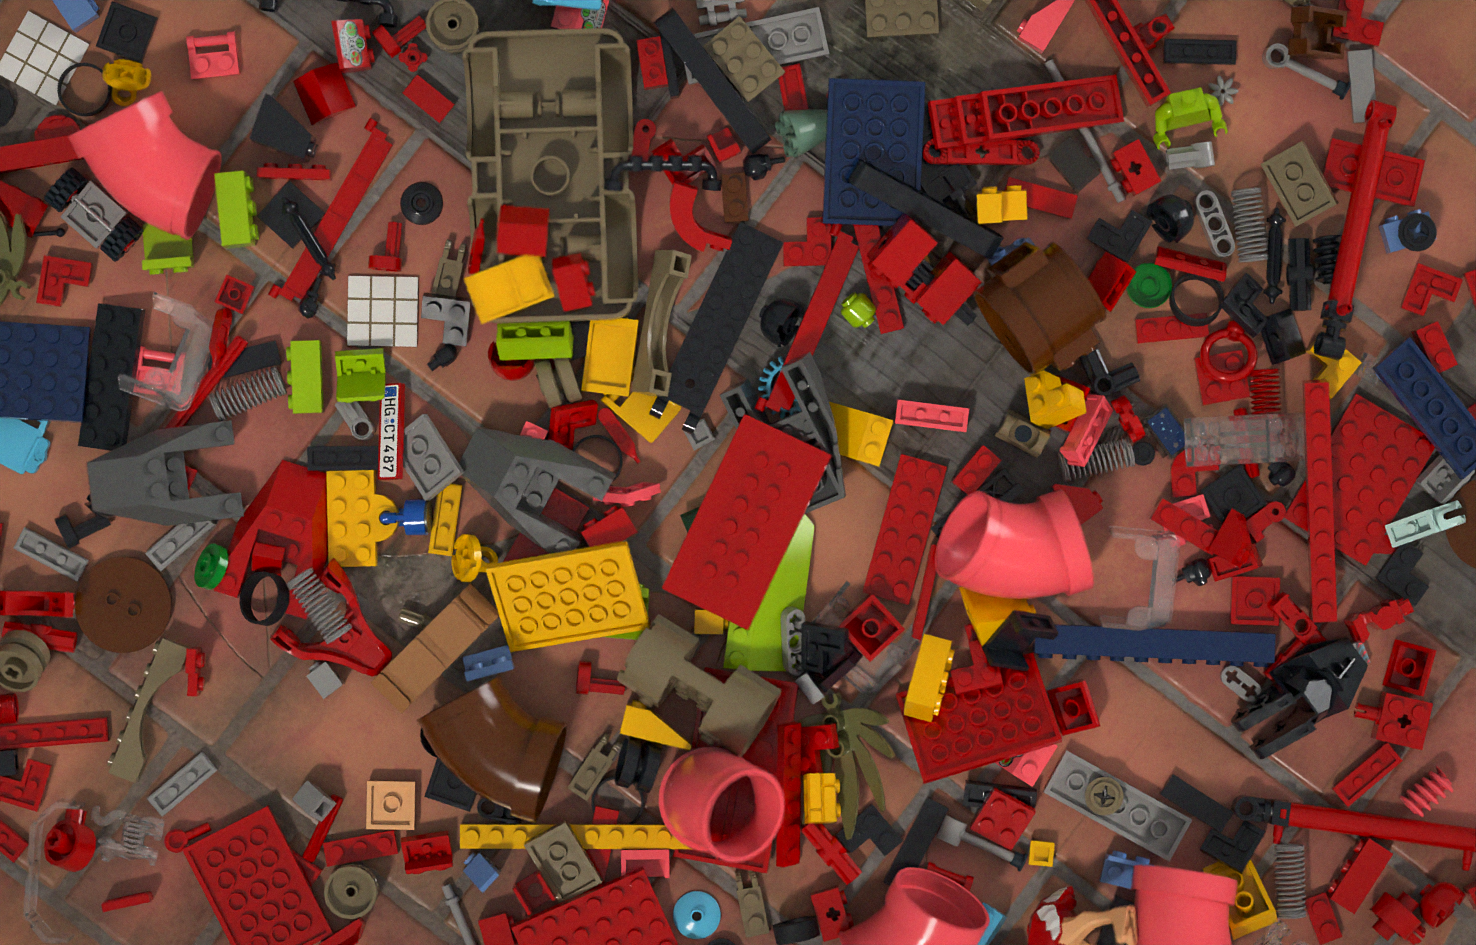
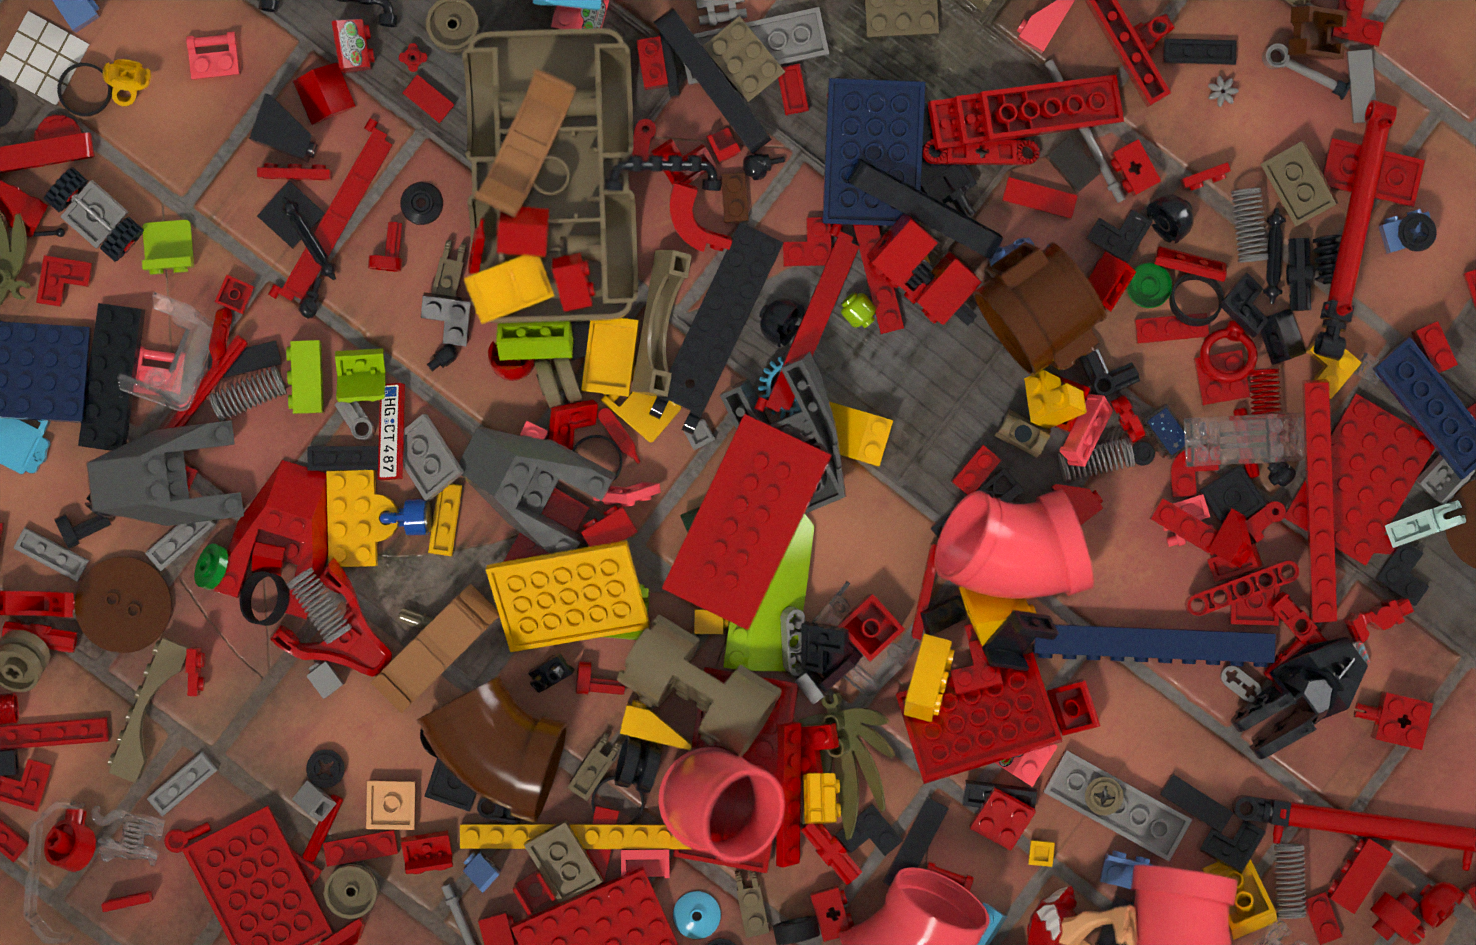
(126, 32): black tile -> none
(151, 165): coral cylinder -> none
(236, 209): lime brick -> none
(325, 780): none -> black gear
(382, 311): white piece -> none
(393, 43): red piece -> none
(468, 559): yellow tile -> none
(488, 663): medium blue bracket -> none
(527, 143): none -> medium nougat windscreen
(550, 672): none -> black hips
(801, 130): sand green cone -> none
(904, 529): red plate -> none
(931, 415): coral container -> none
(943, 615): none -> black tile
(953, 832): light grey piece -> none
(1002, 205): yellow brick -> none
(1164, 550): clear windscreen -> none
(1187, 109): lime torso -> none
(1196, 181): none -> red plate
(1196, 571): black piece -> none
(1197, 156): light grey piece -> none
(1204, 216): light grey beam -> none
(1253, 585): none -> red beam
(1366, 774): red plate -> none
(1409, 667): red slope -> none
(1424, 284): red plate -> none
(1427, 793): coral piece -> none

